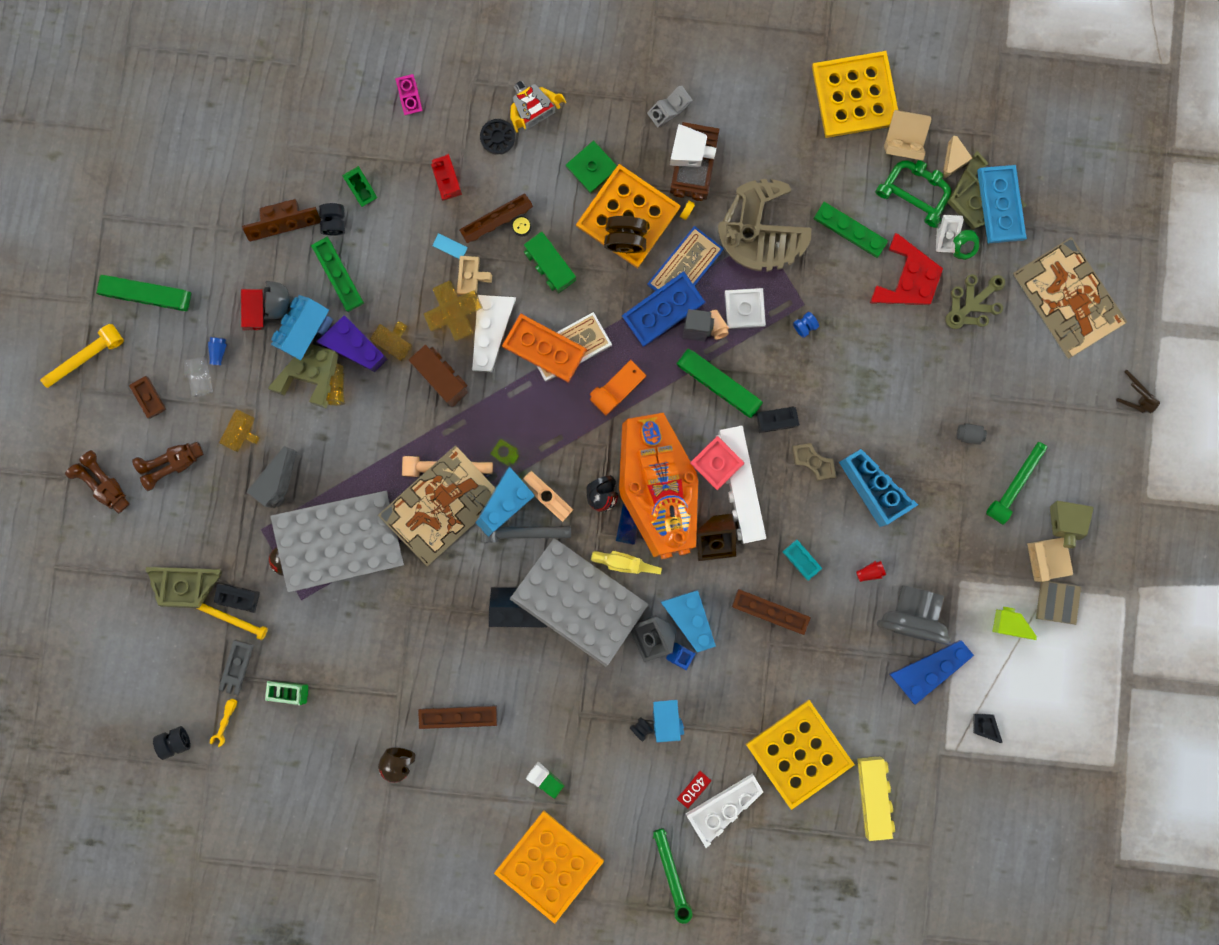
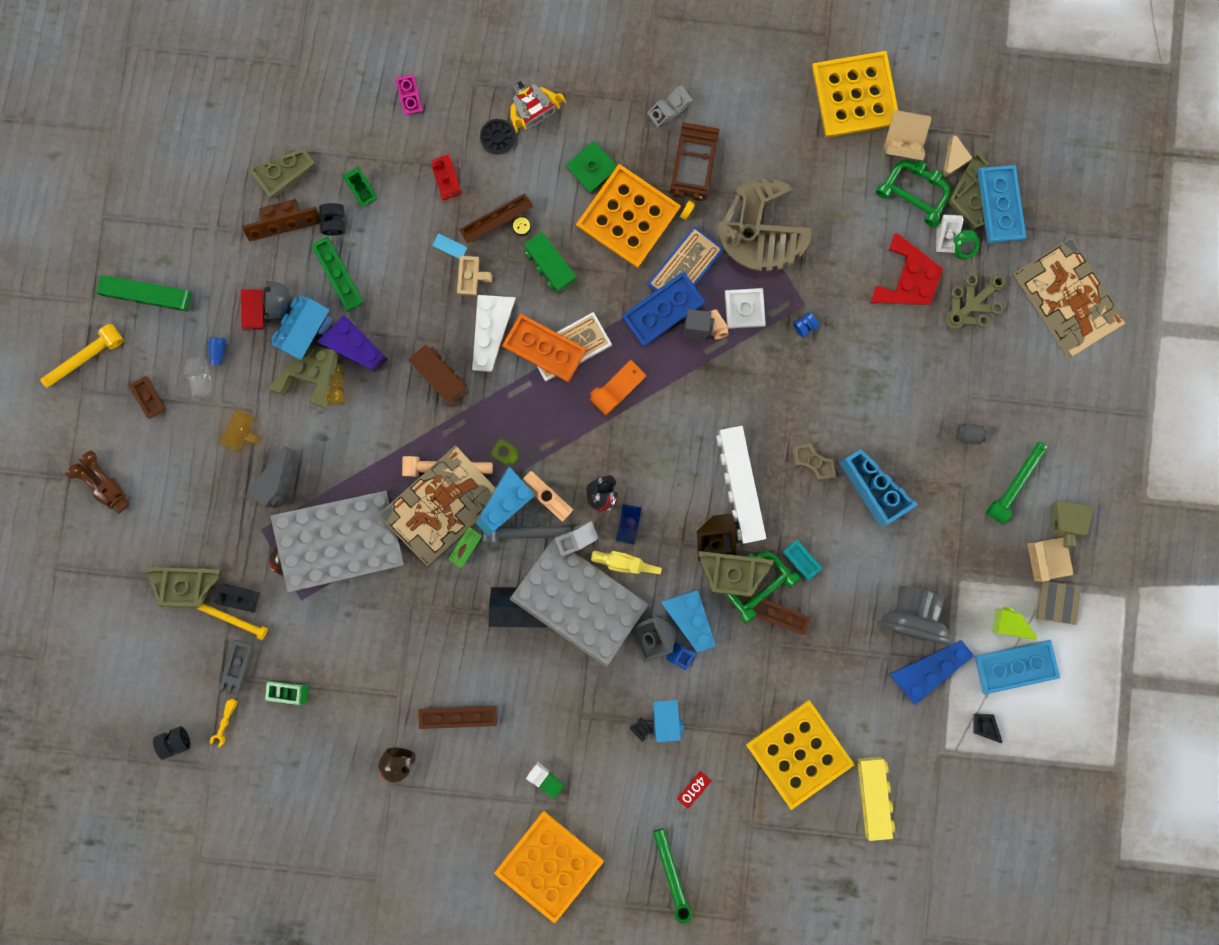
(178, 456): reddish brown piece -> none
(281, 173): none -> olive wing
(391, 341): clear yellow plate -> none
(453, 310): clear yellow plate -> none
(465, 547): none -> bright green tile
(577, 538): none -> light grey slope
(625, 234): dark brown wheel -> none
(658, 485): orange container -> none
(690, 148): white torso -> none
(716, 813): white wing -> none
(717, 463): coral plate -> none
(719, 383): green beam -> none
(734, 573): none -> olive wing
(777, 419): black hinge -> none
(786, 577): none -> green bar
(850, 229): green plate -> none
(871, 572): red cone -> none
(1017, 667): none -> dark azure tile
(1147, 401): dark brown plant -> none

